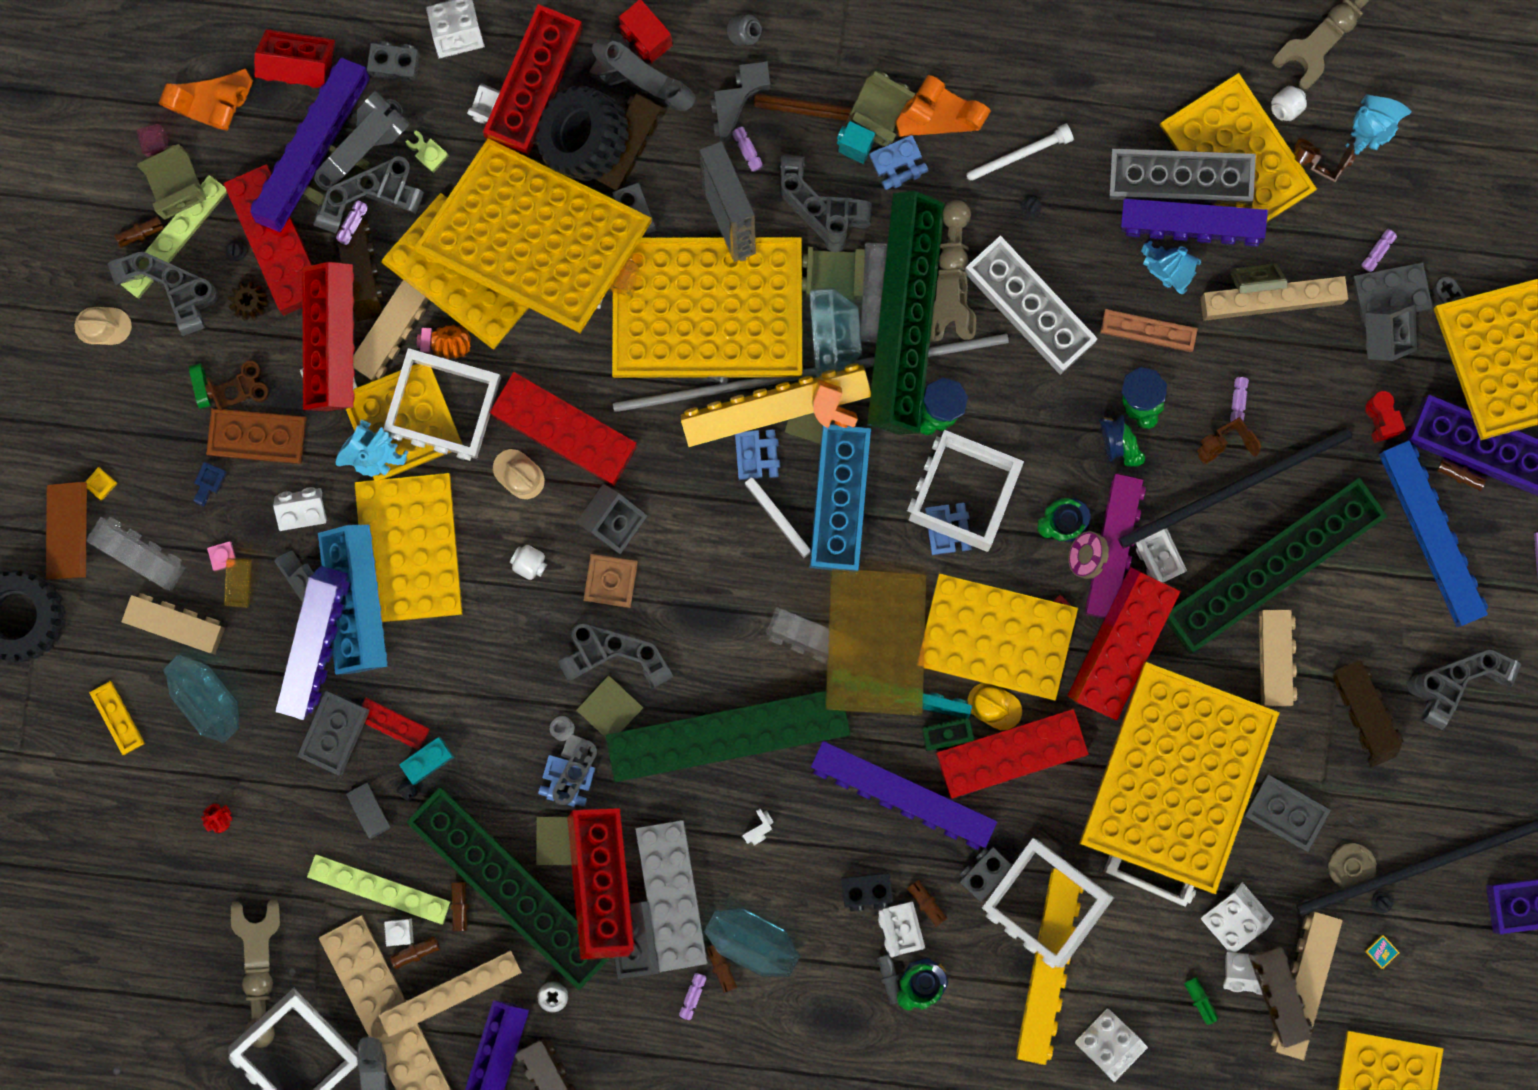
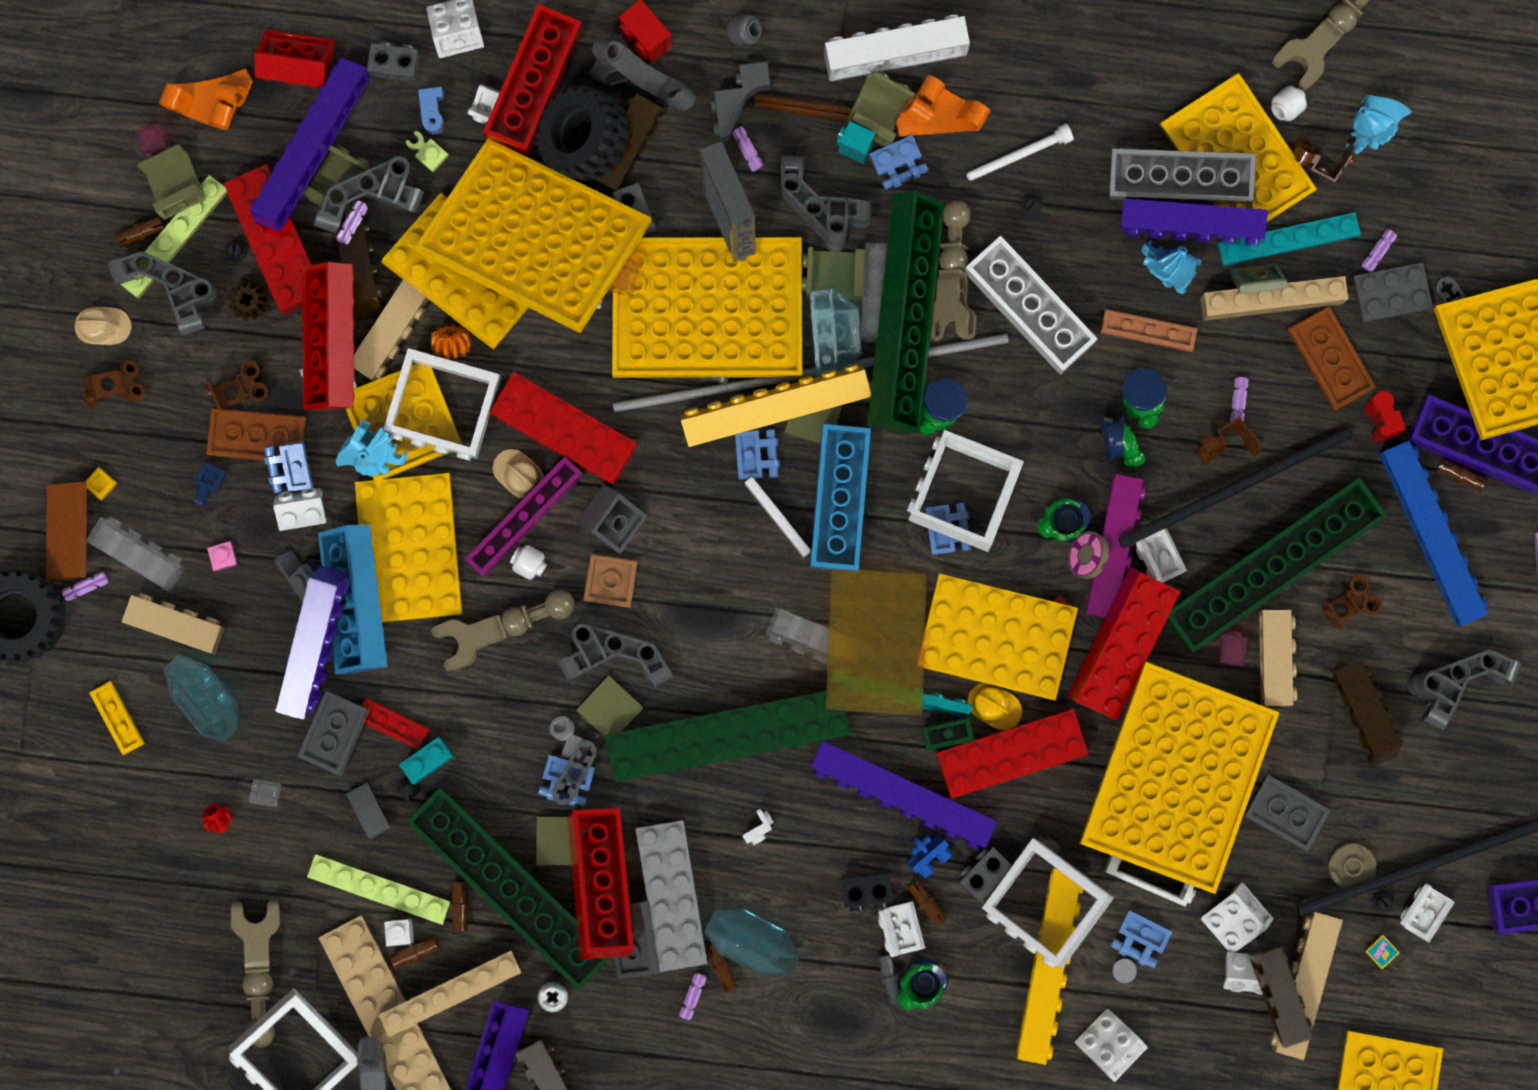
(84, 586): none -> lavender axle
(122, 385): none -> reddish brown piece
(199, 381): green beam -> none
(237, 582): clear yellow plate -> none
(265, 793): none -> clear panel
(295, 467): none -> plate
(377, 124): dark grey connector -> none
(424, 340): bright pink plate -> none
(430, 110): none -> medium blue leg
(512, 622): none -> dark tan piece
(524, 517): none -> magenta brick
(825, 406): orange brick -> none
(896, 47): none -> white brick
(926, 851): none -> blue hips
(1124, 970): none -> light grey tile
(1145, 932): none -> medium blue plate
(1201, 1001): green axle -> none
(1232, 649): none -> clear pink brick
(1293, 239): none -> teal plate
(1331, 358): none -> dark orange tile
(1355, 602): none -> reddish brown piece
(1391, 332): dark grey slope -> none
(1426, 912): none -> white bracket

